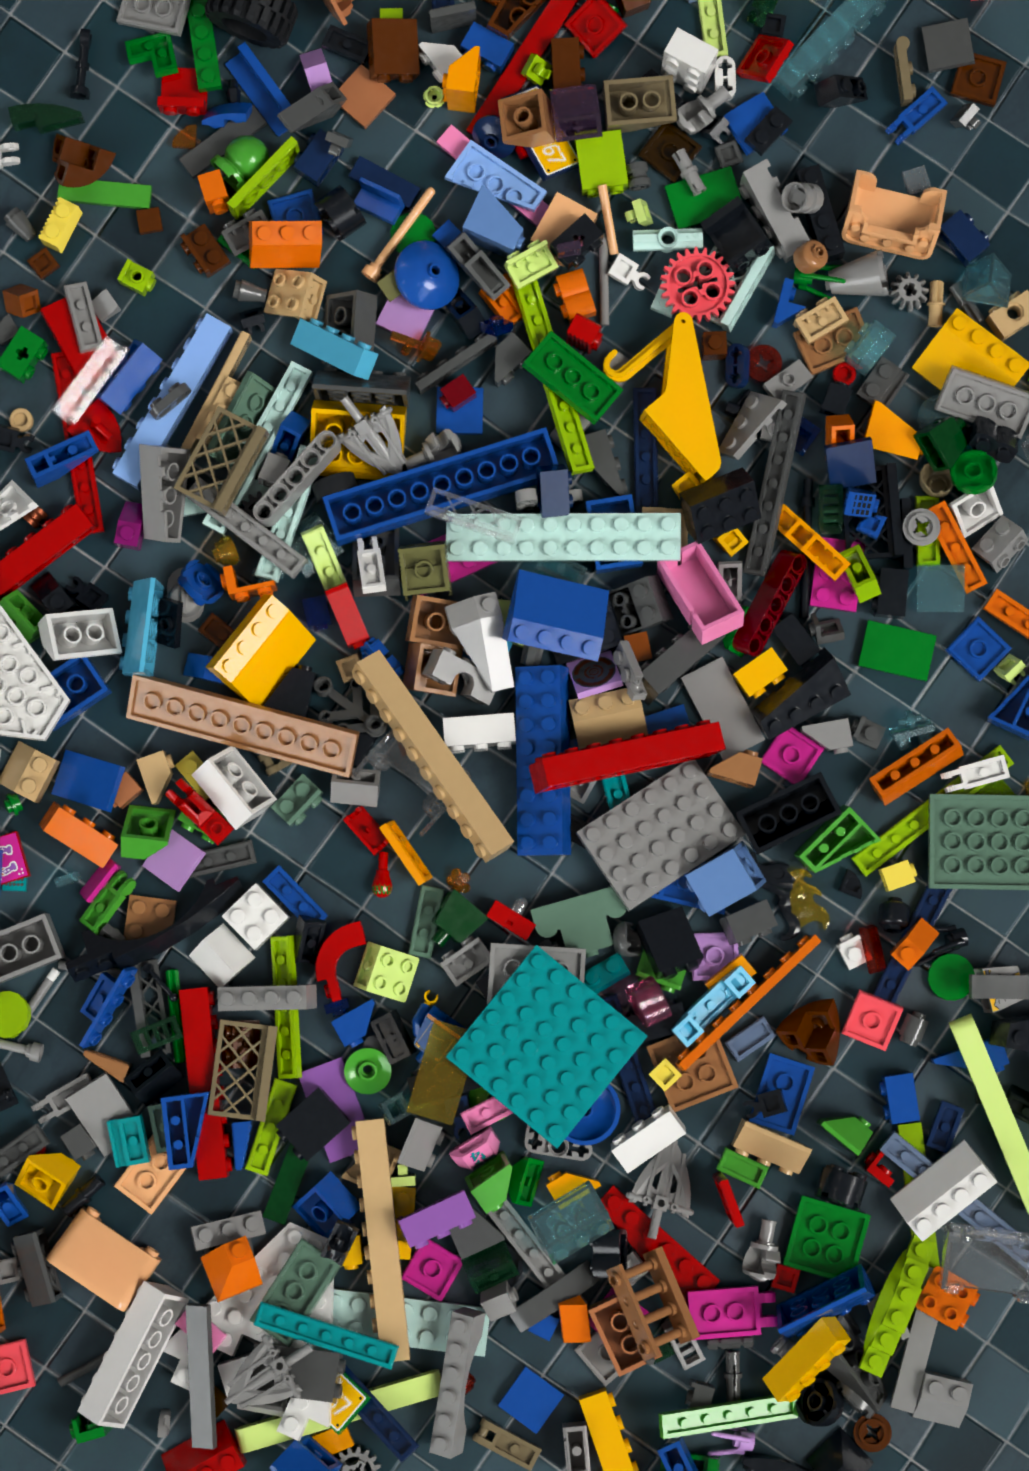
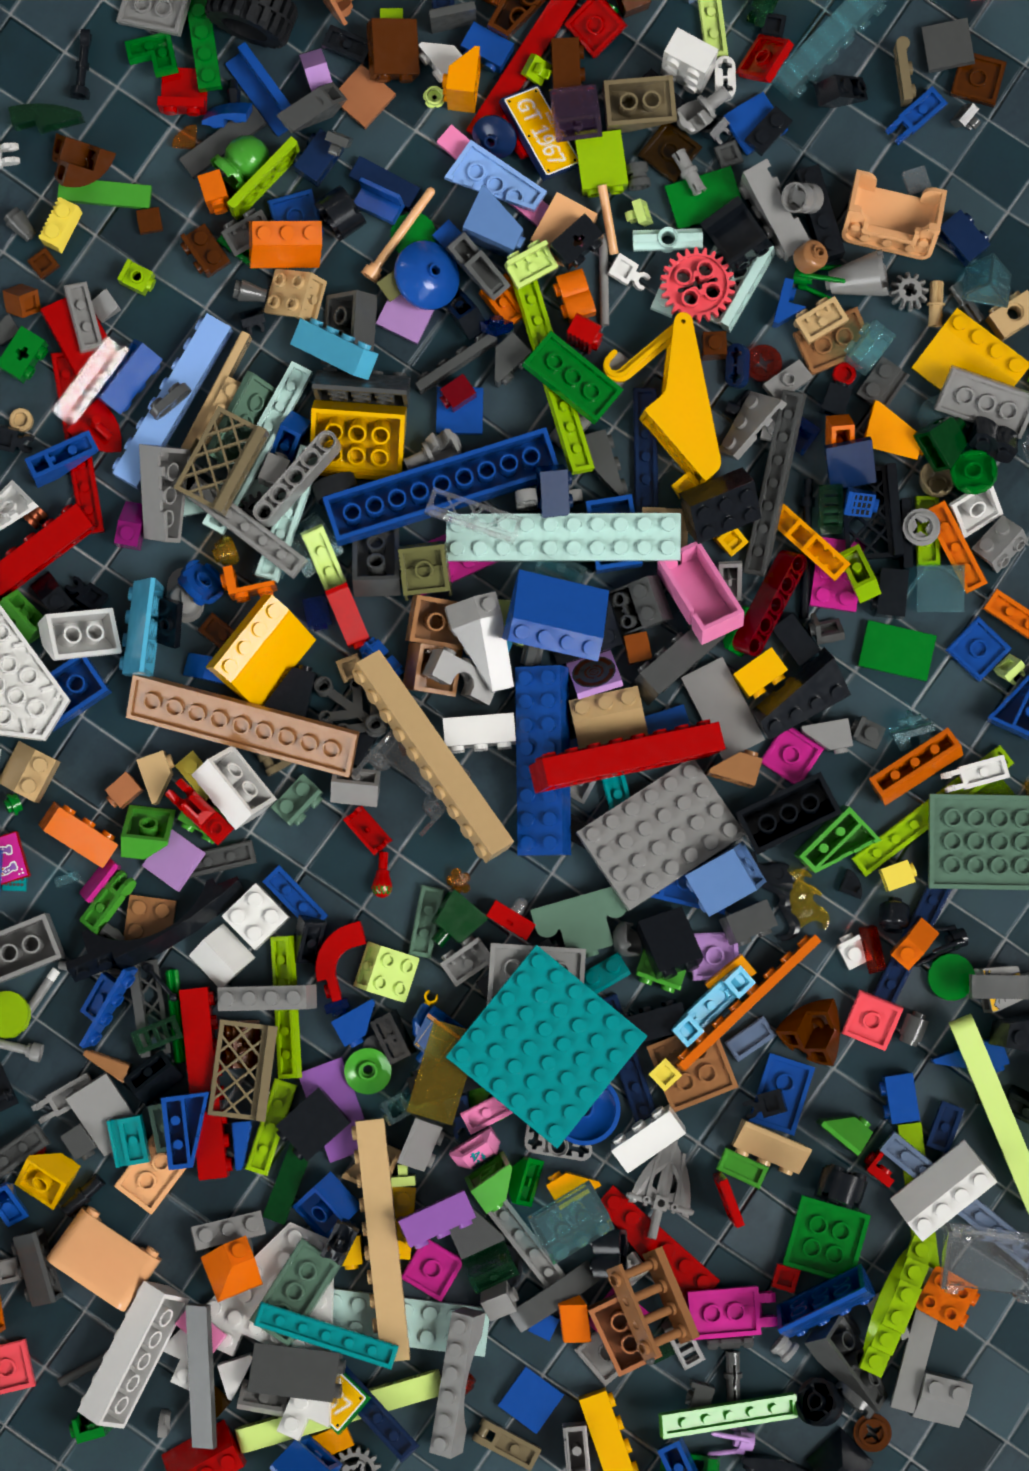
(88, 780): blue tile -> none
(245, 1389): light grey bar -> none
(371, 567): white hinge -> none
(385, 458): light grey bar -> none
(406, 852): light orange tile -> none
(426, 348): clear orange arm -> none
(526, 119): medium nougat slope -> none
(568, 249): clear purple tile -> none
(630, 671): light grey hinge -> none
(648, 1001): clear pink piece -> none
(762, 1254): light grey piece -> none
(807, 1359): yellow brick -> none
(871, 526): blue tile -> none

